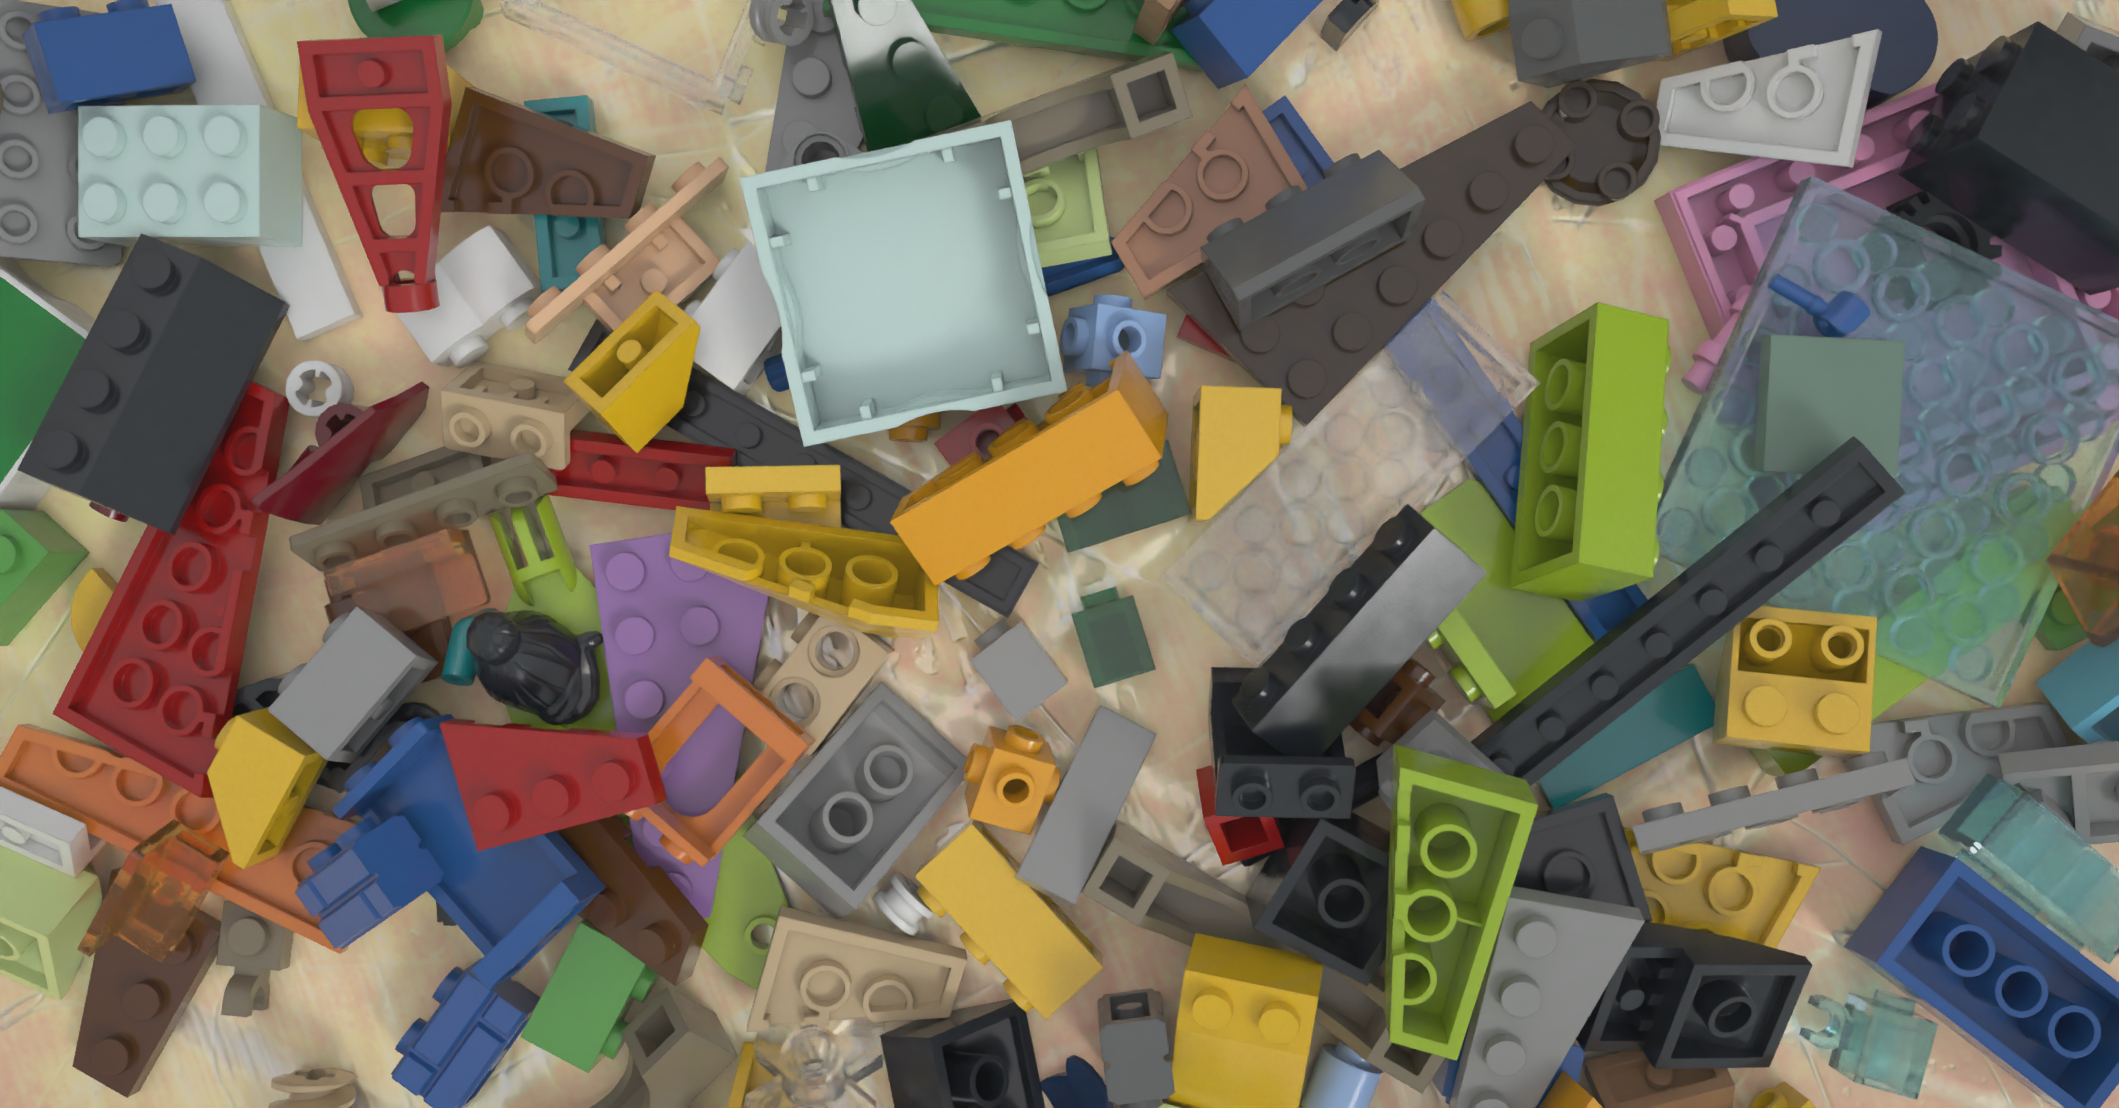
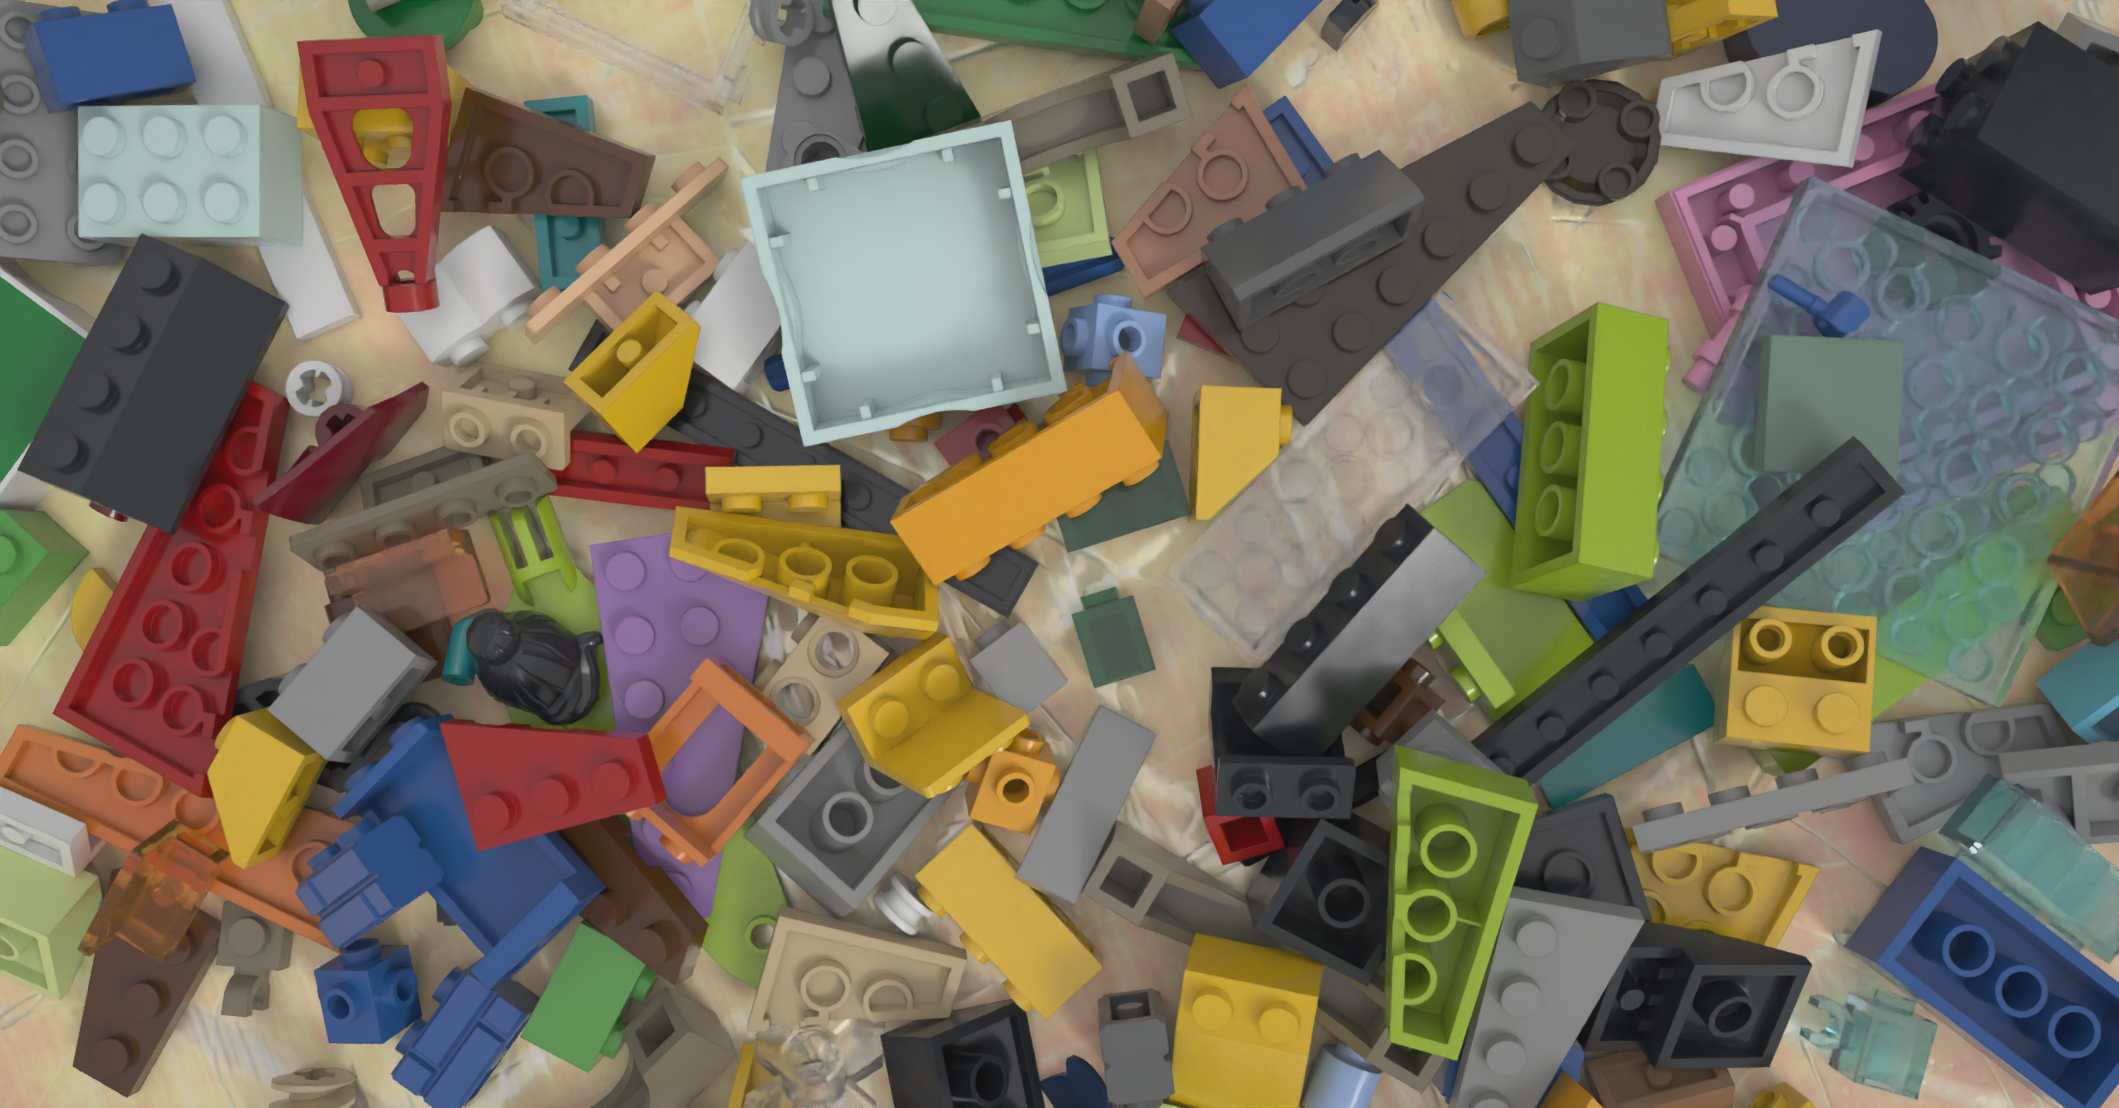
(368, 992): none -> blue brick
(927, 720): none -> yellow bracket

